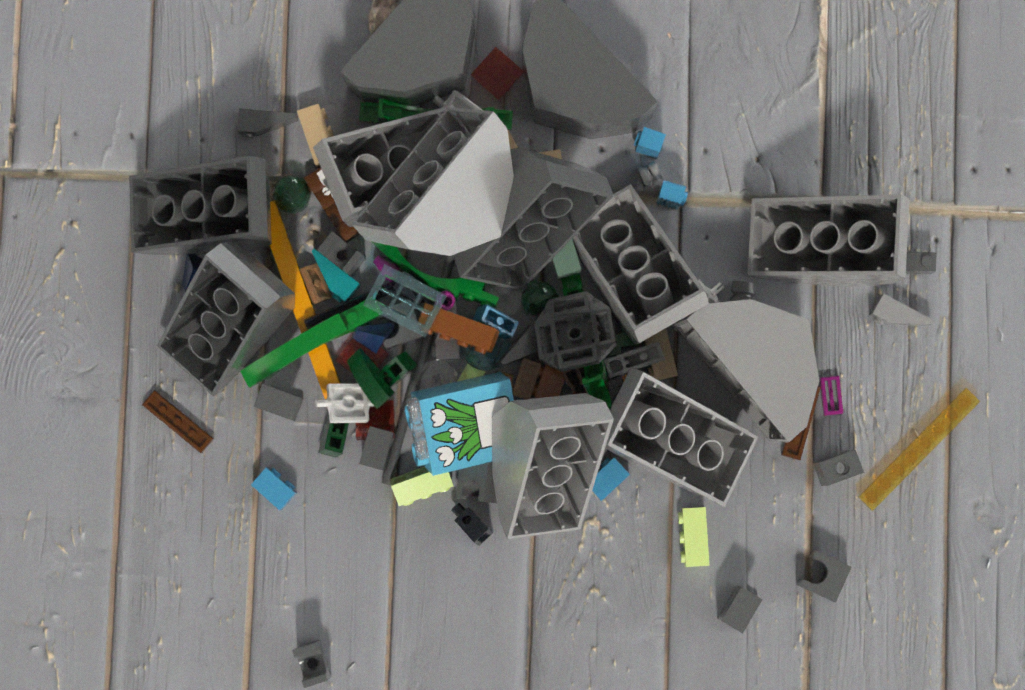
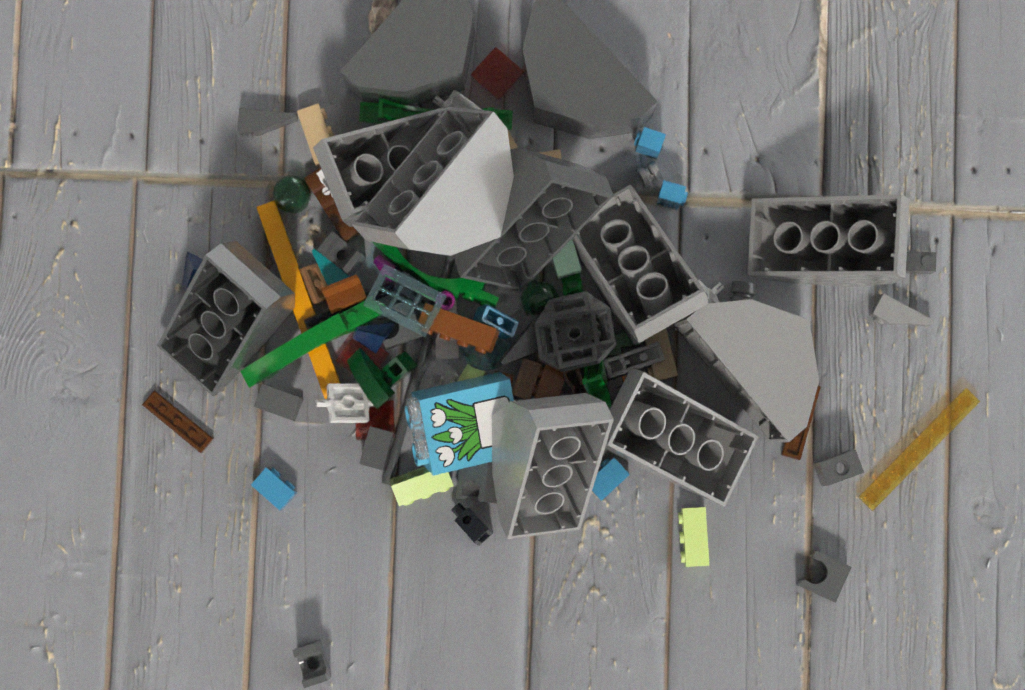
(200, 207): dark grey brick -> none
(333, 438): dark green slope -> none
(344, 293): none -> dark orange panel
(739, 609): dark grey piece -> none
(831, 399): magenta tile -> none

